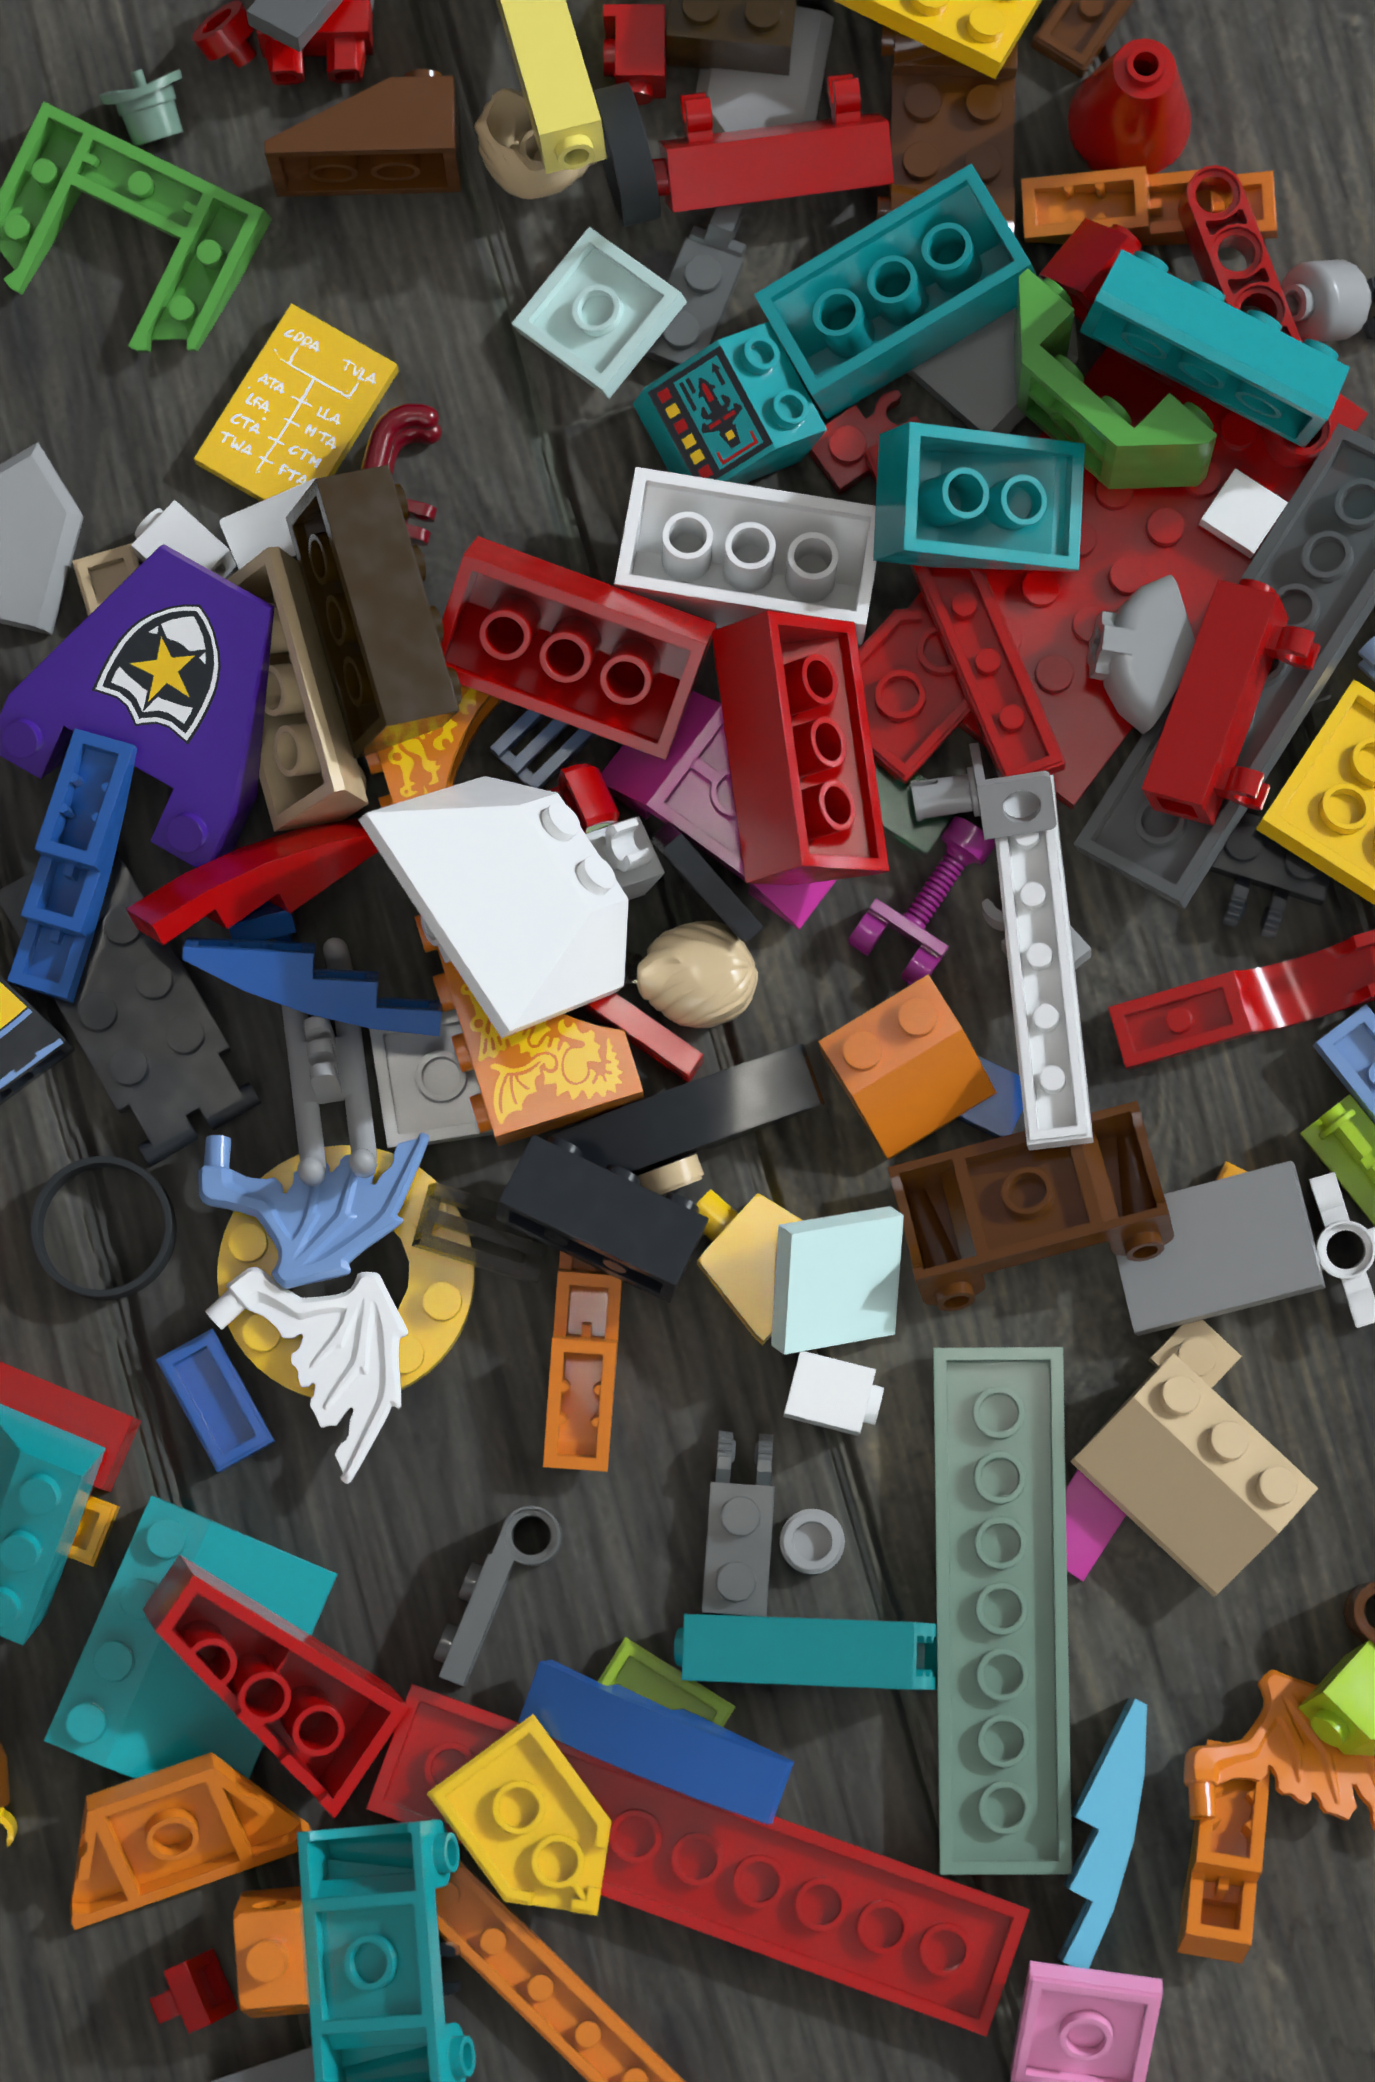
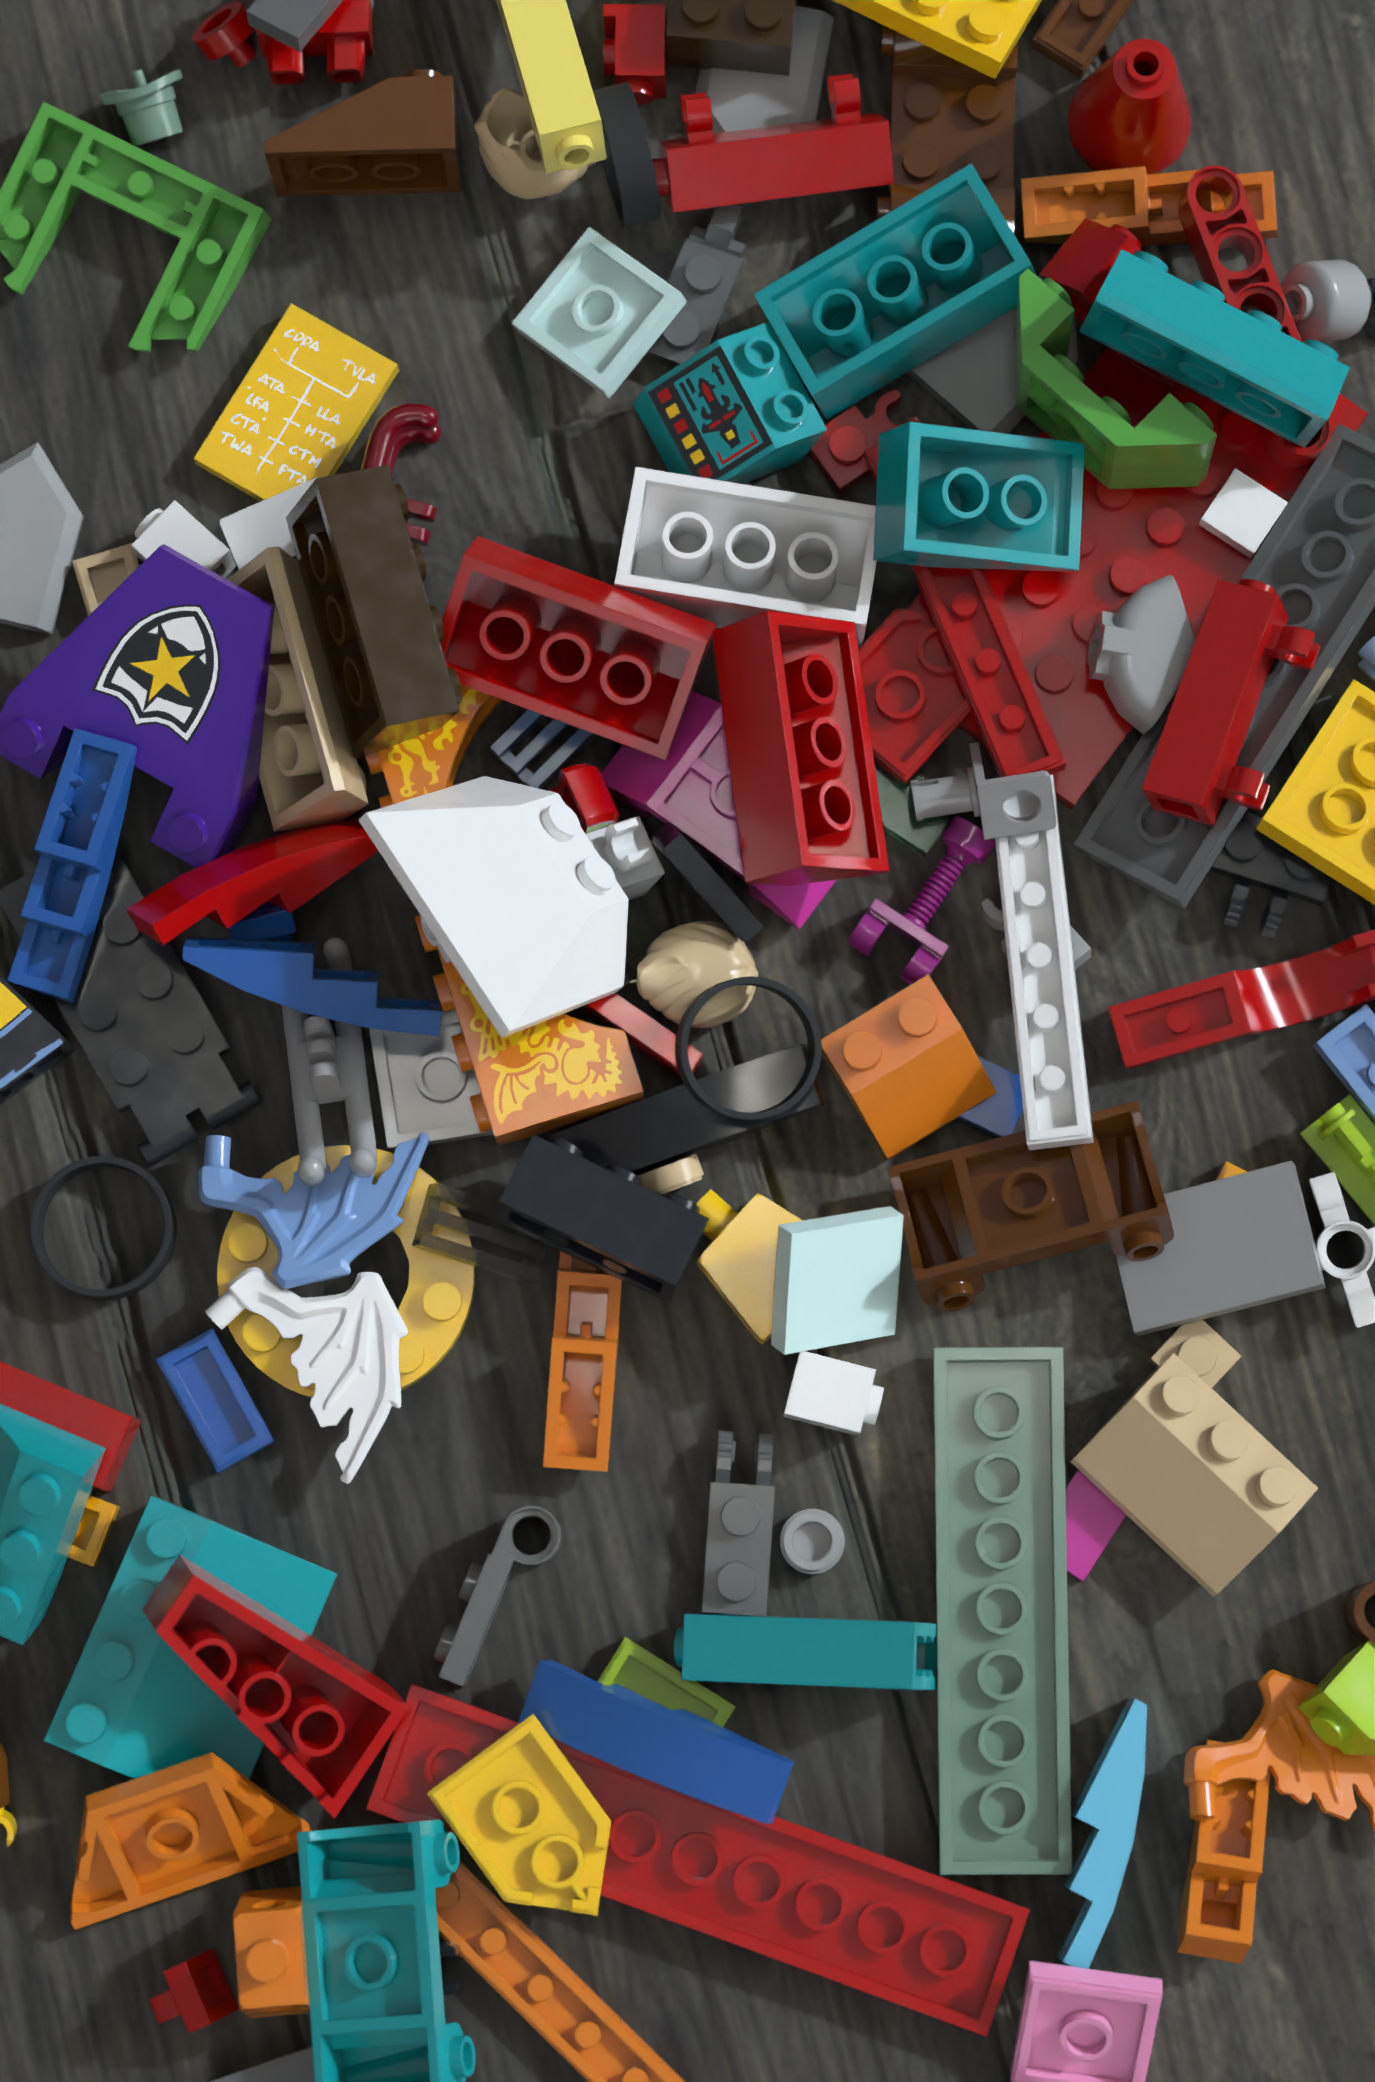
(813, 1039): none -> black tyre

